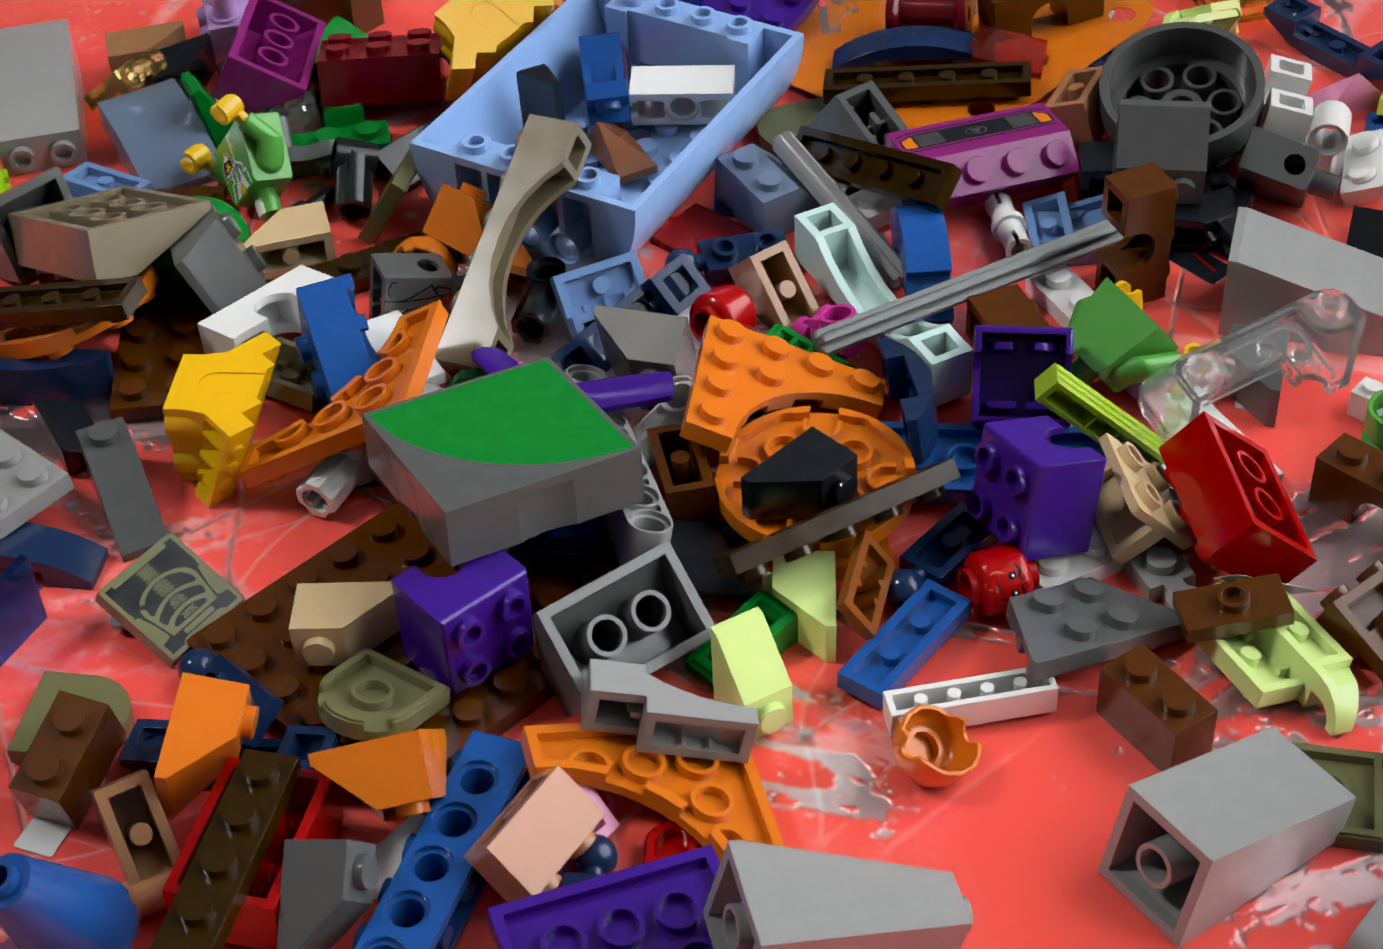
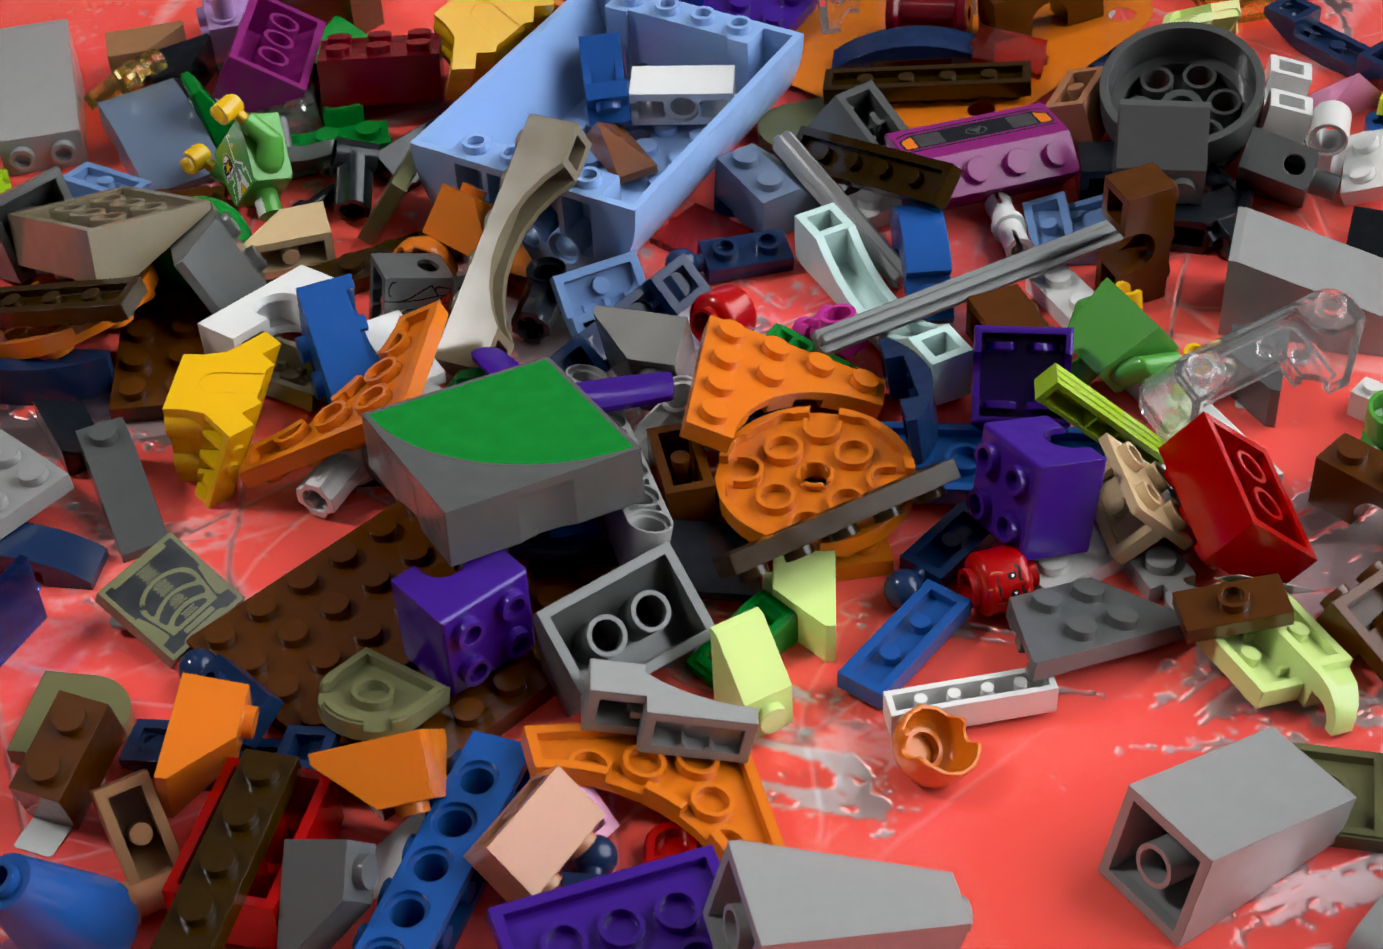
(340, 620): tan slope -> none
(539, 93): black slope -> none
(775, 285): medium nougat slope -> none
(800, 479): black slope -> none
(865, 586): dark orange slope -> none
(1155, 709): reddish brown brick -> none
(1201, 265): black sticker -> none

